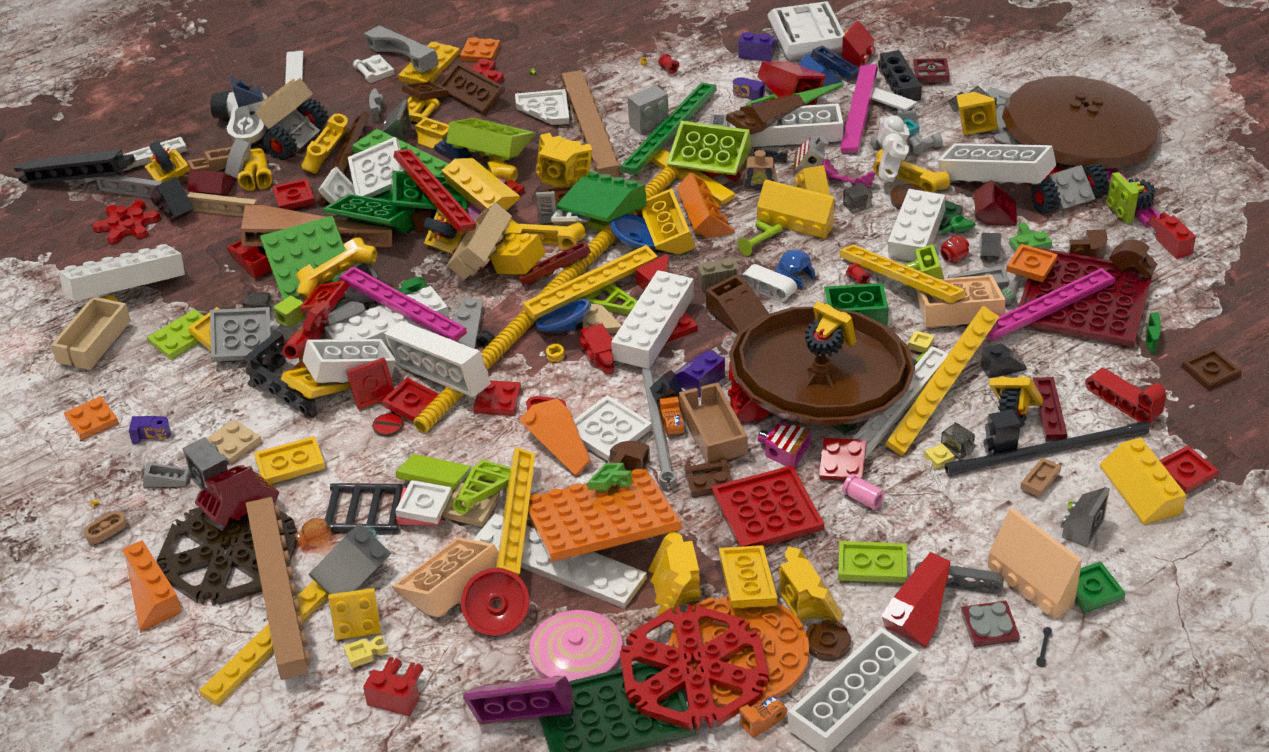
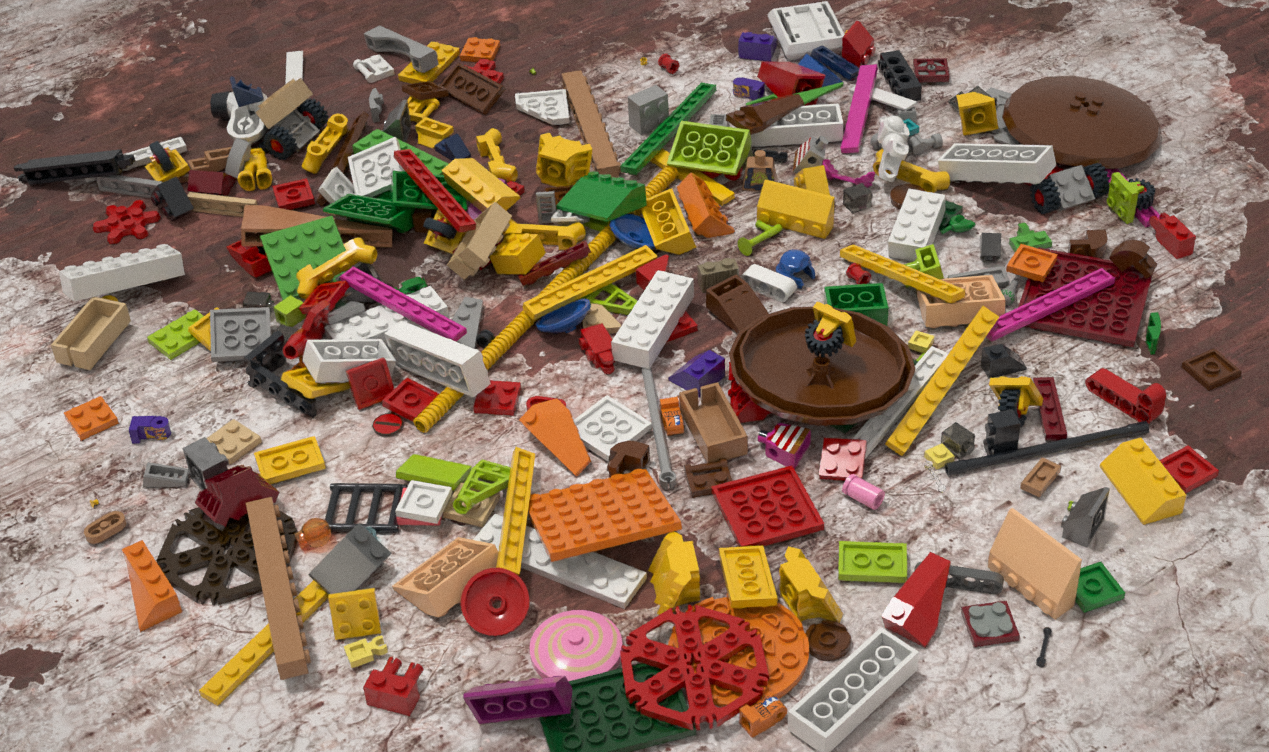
(488, 137): lime slope -> none
(555, 353): yellow bush -> none
(610, 475): bright green hinge -> none
(666, 387): black slope -> none
(954, 249): red head -> none
(994, 205): dark red slope -> none

